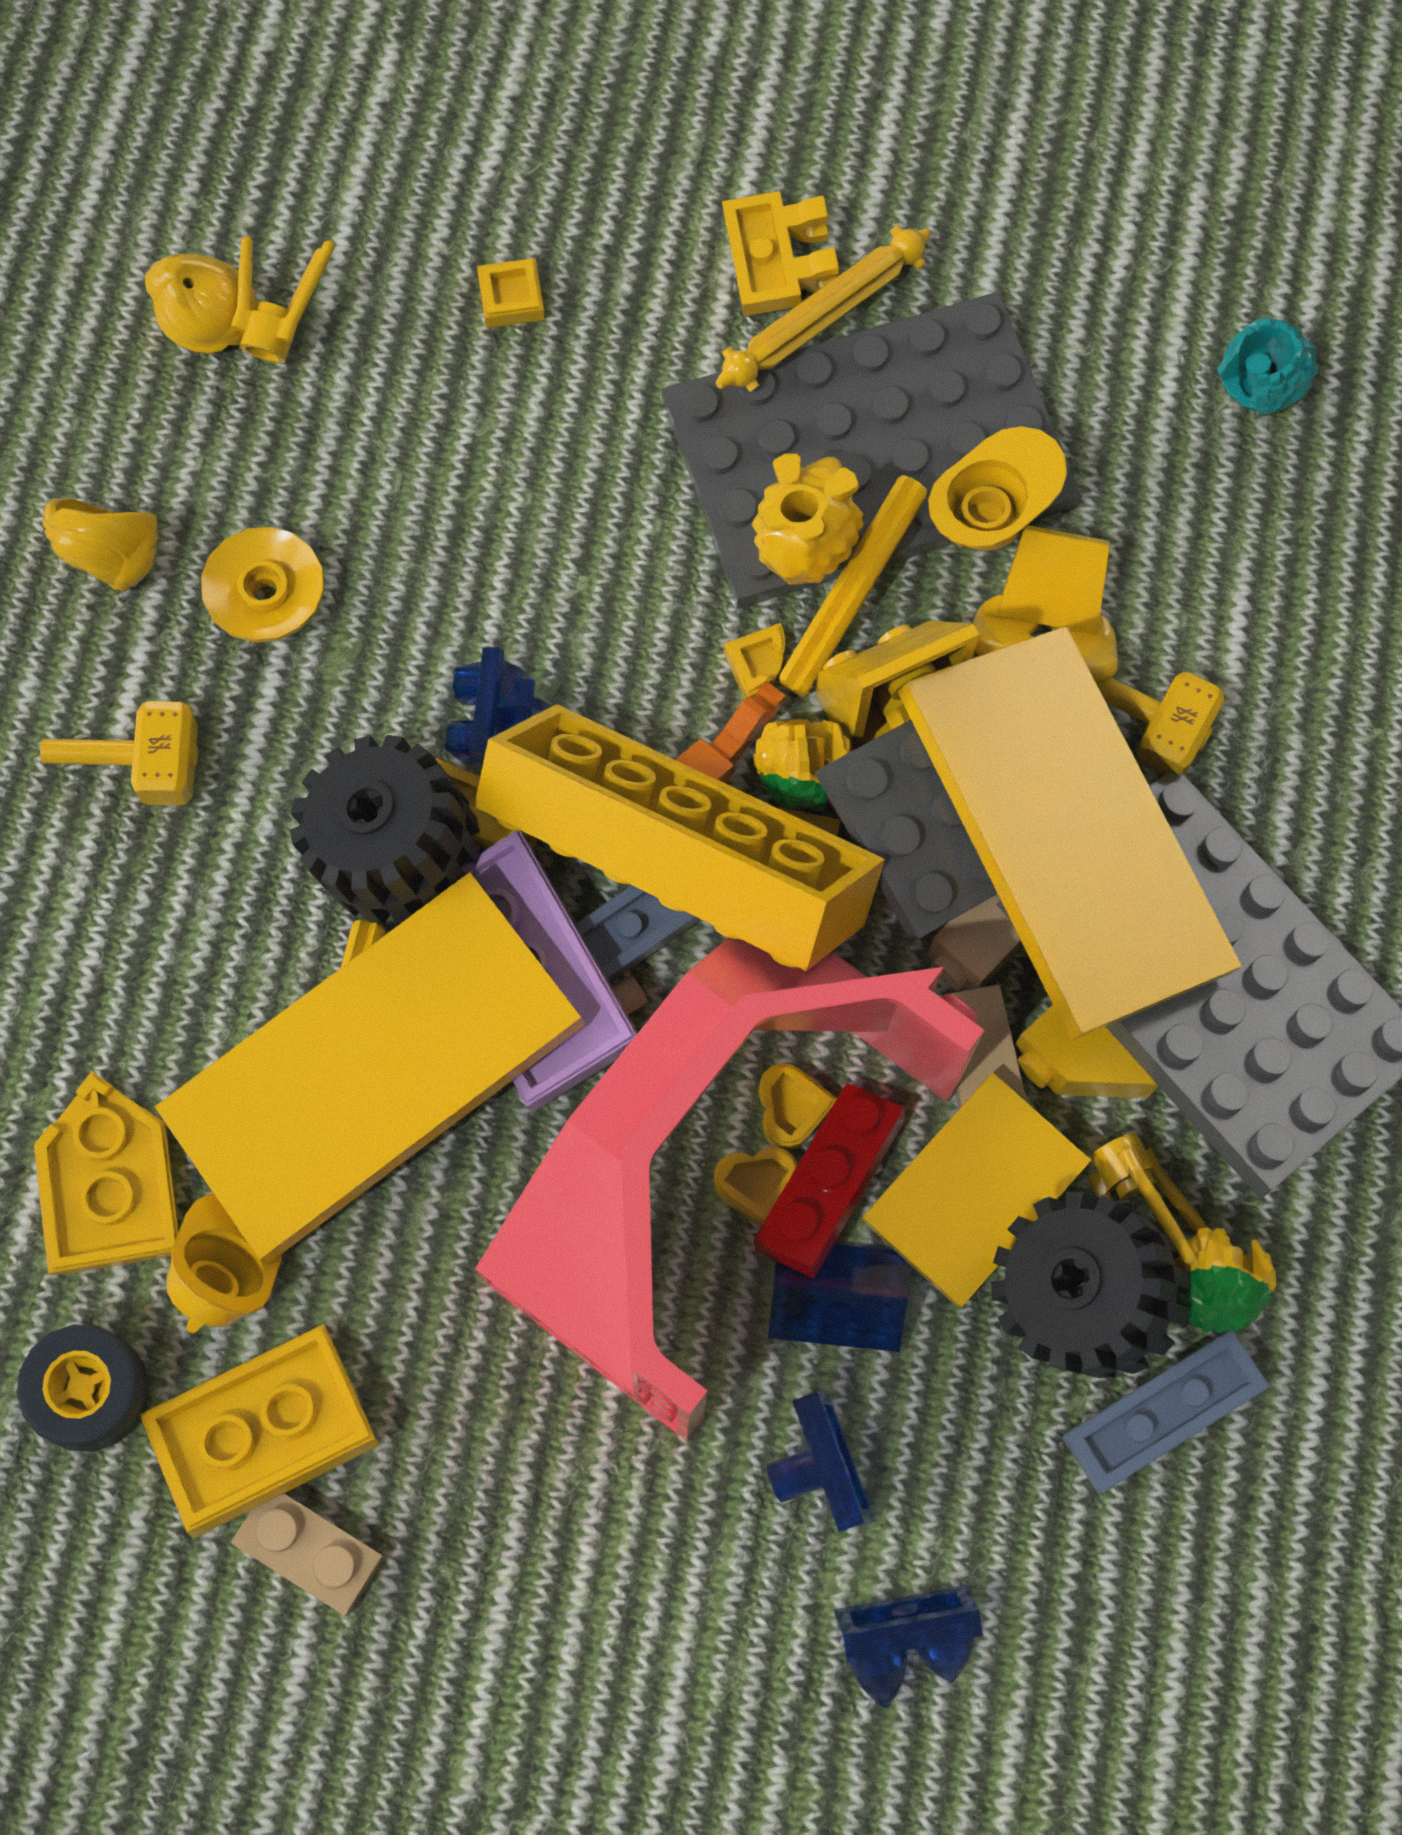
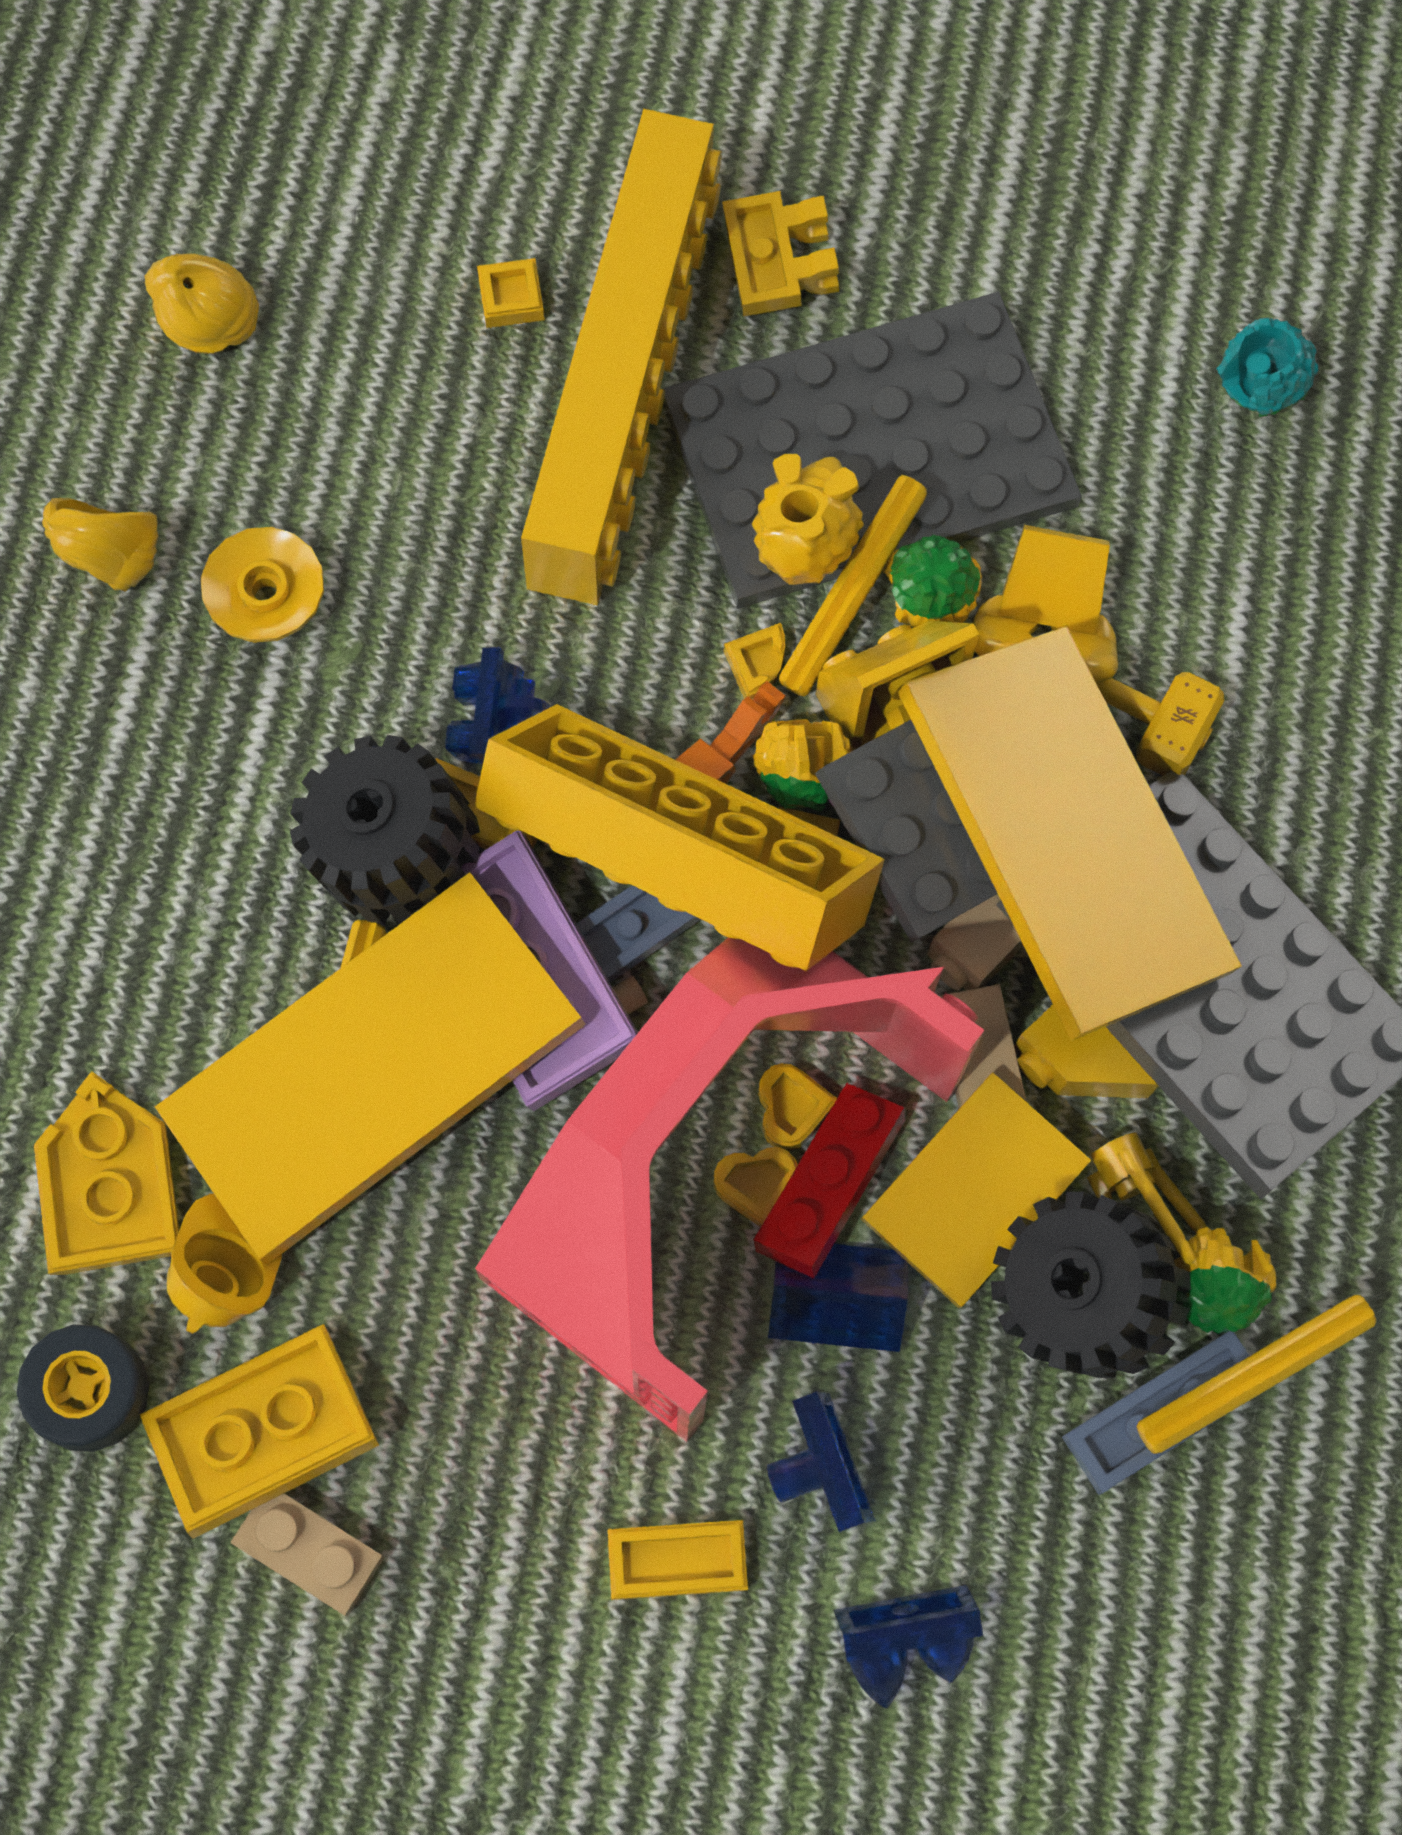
(160, 755): yellow piece -> none
(272, 327): yellow plant -> none
(621, 359): none -> yellow brick
(677, 1560): none -> yellow tile
(823, 308): yellow wheel -> none
(933, 581): none -> green piece
(998, 488): yellow piece -> none
(1256, 1374): none -> yellow axle

